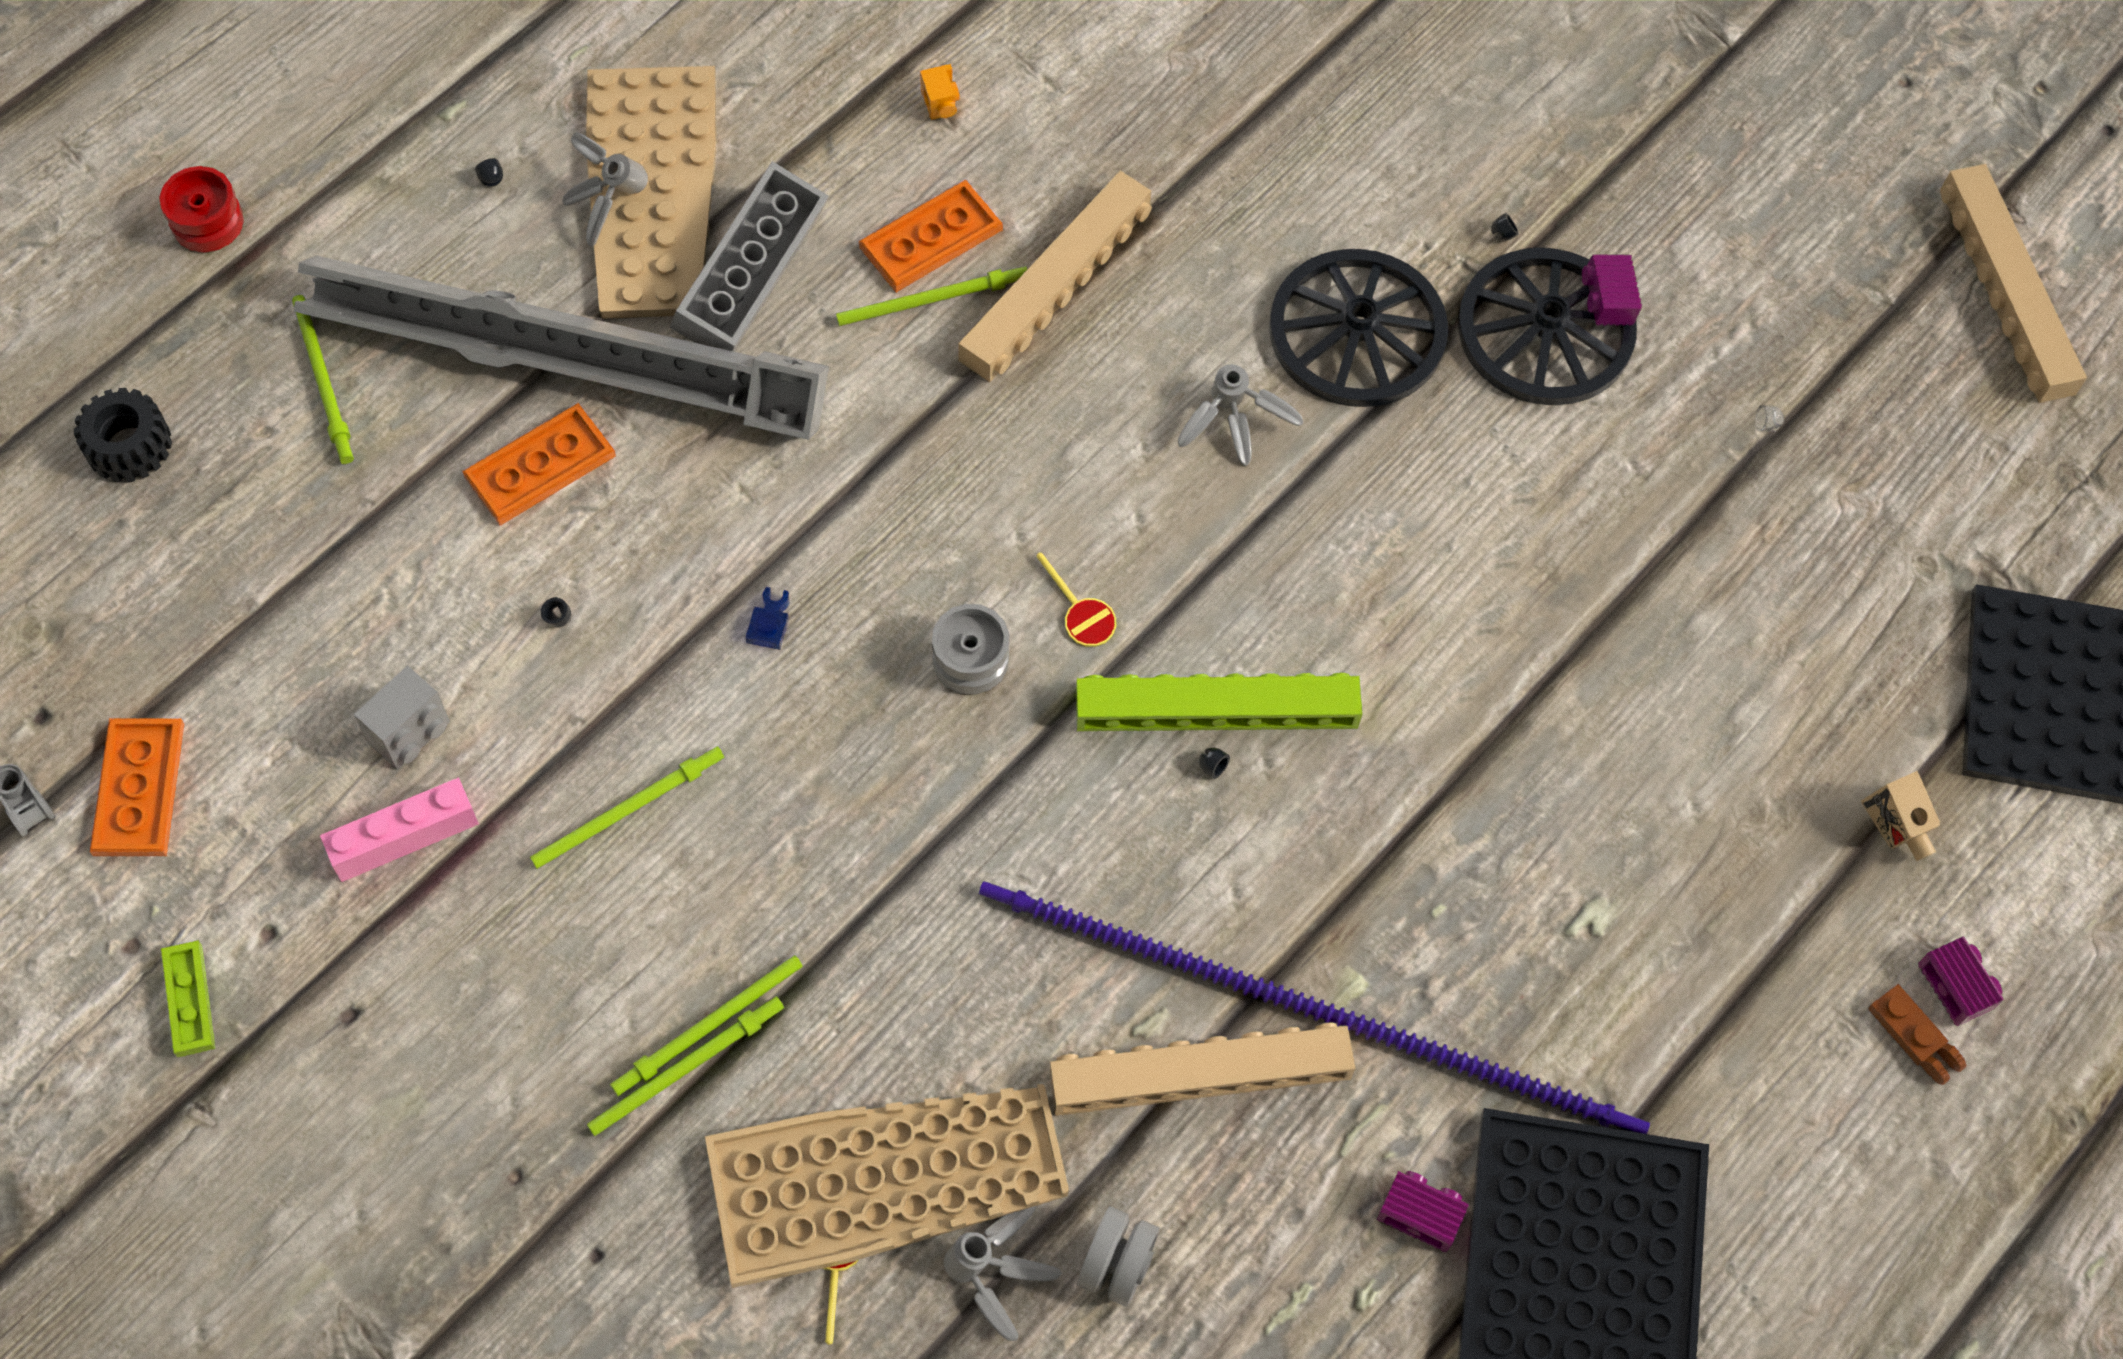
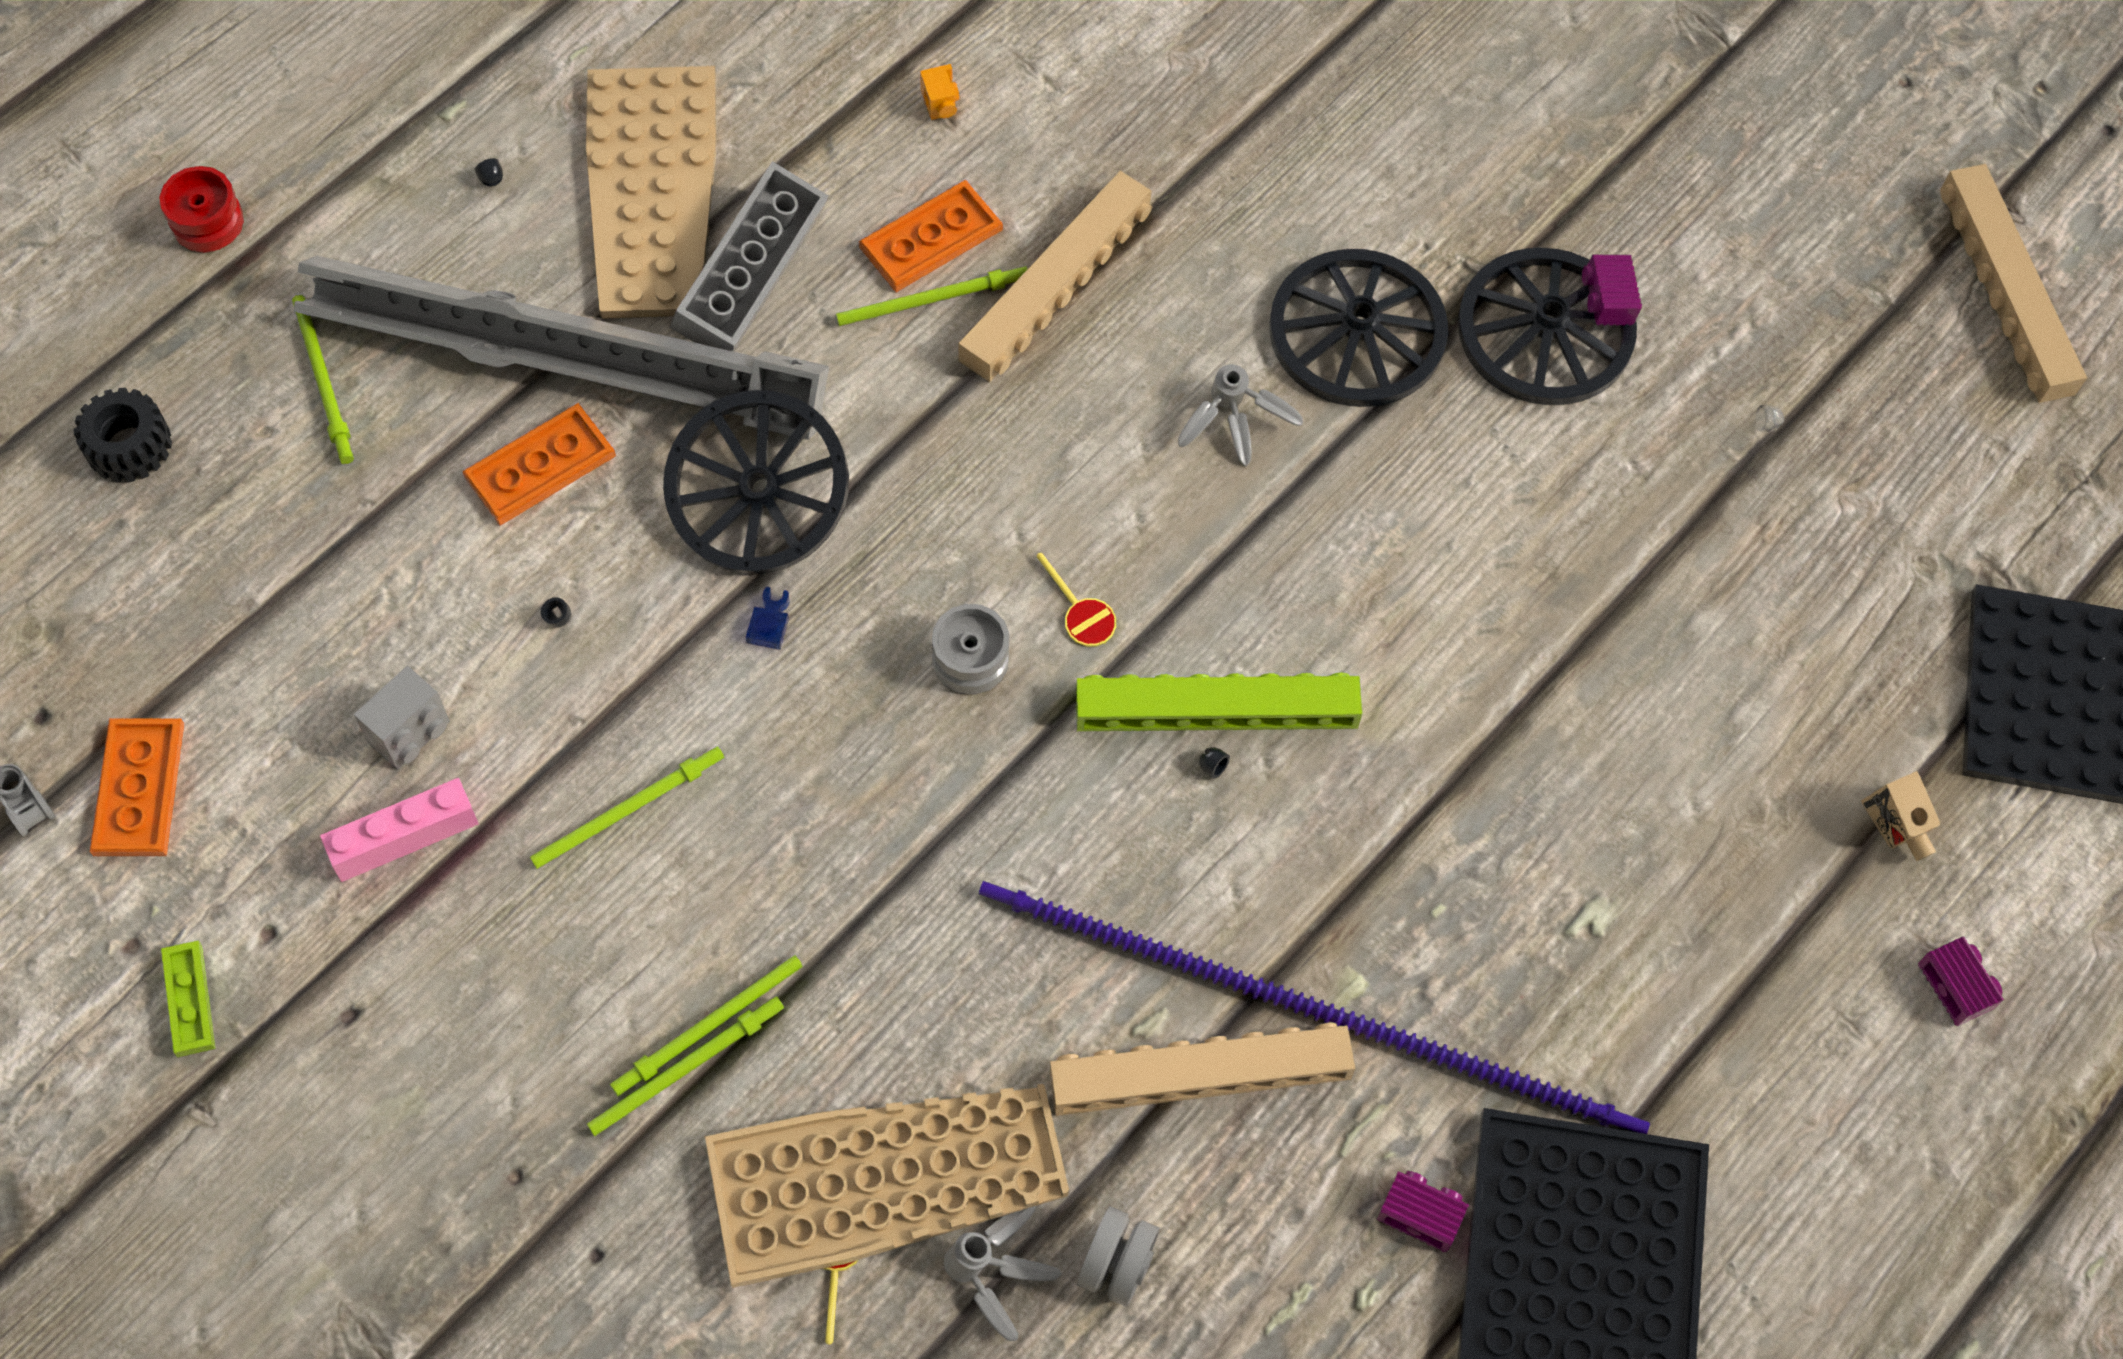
(617, 172): light grey plant -> none
(752, 473): none -> black wheel
(1505, 227): black hinge -> none
(1916, 1034): dark orange hinge -> none

